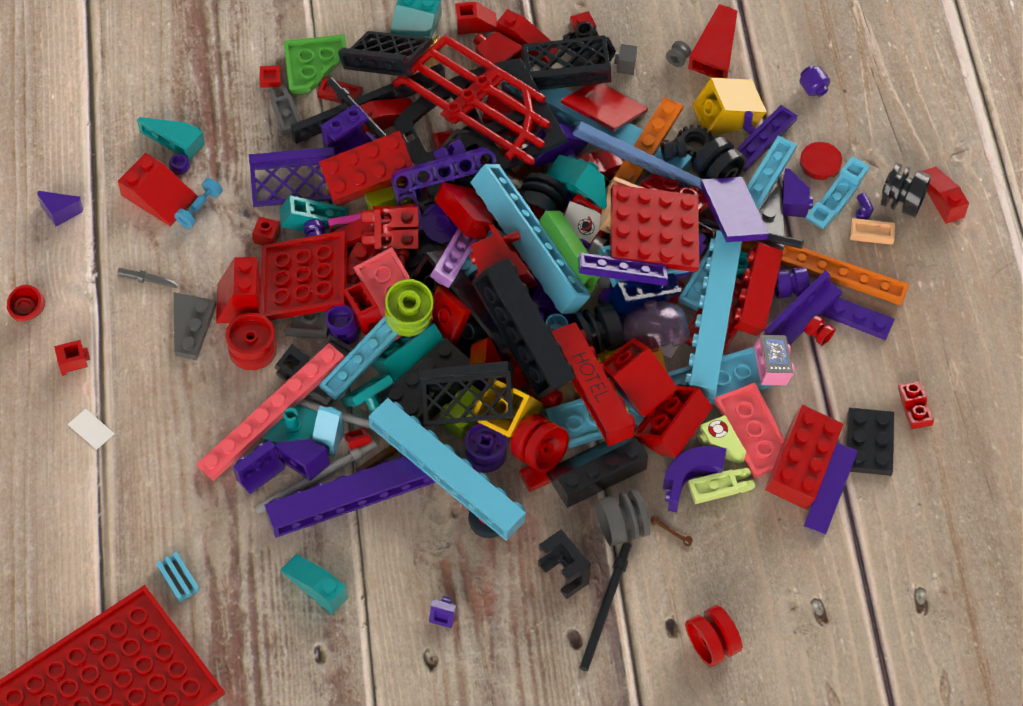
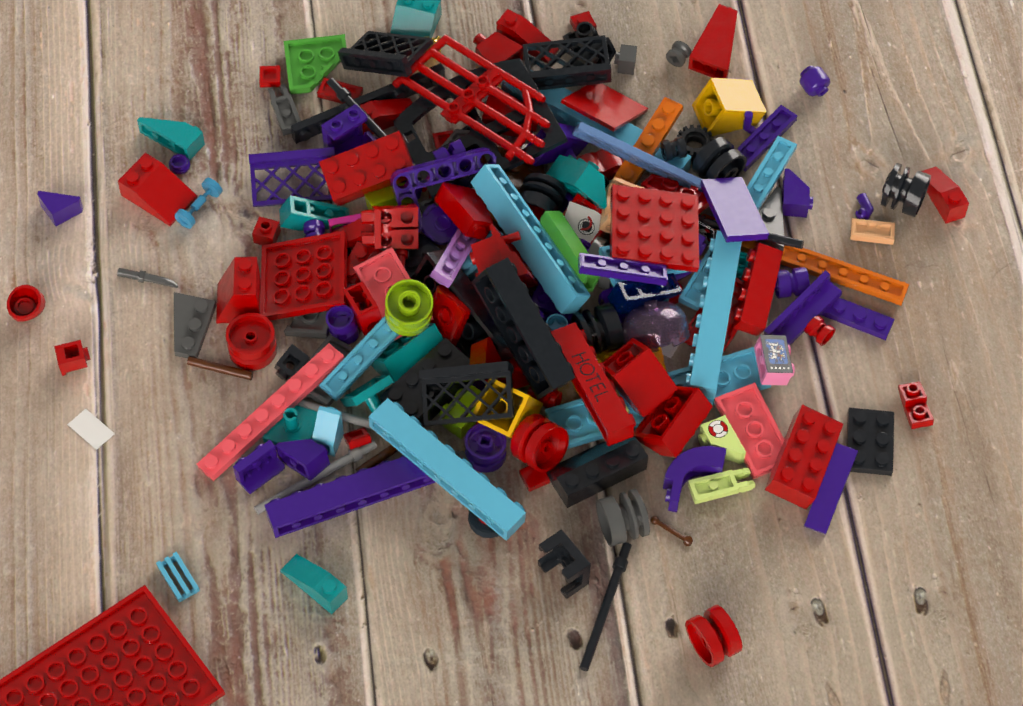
(220, 368): none -> reddish brown bar
(442, 612): dark purple tile -> none
(474, 18): red slope -> none
(821, 160): red tile -> none
(839, 194): medium azure slope -> none

